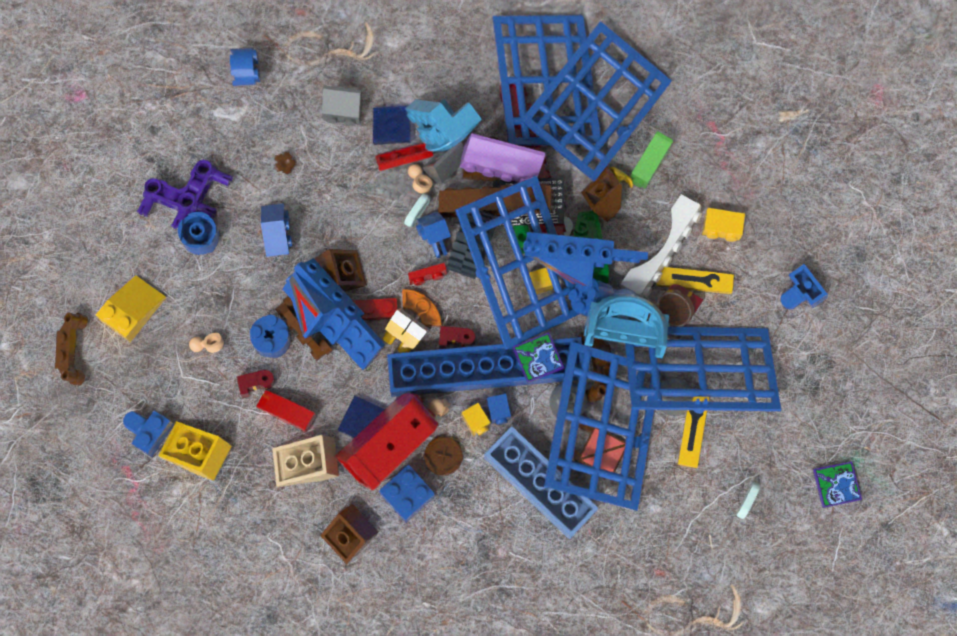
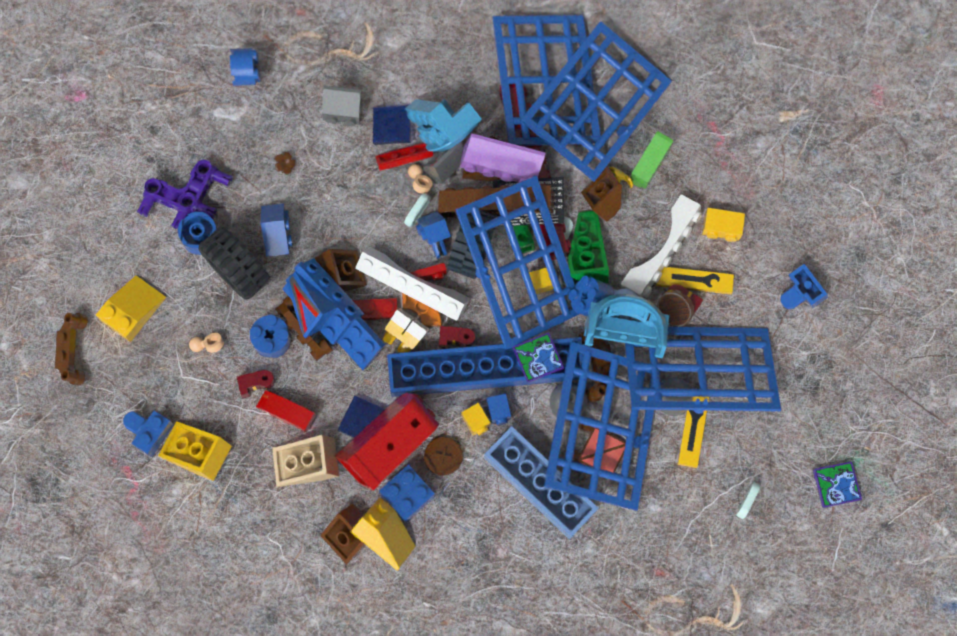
(234, 263): none -> black tyre
(385, 533): none -> yellow slope
(437, 297): none -> white arch
(439, 407): light nougat plate -> none
(576, 256): blue wedge -> none

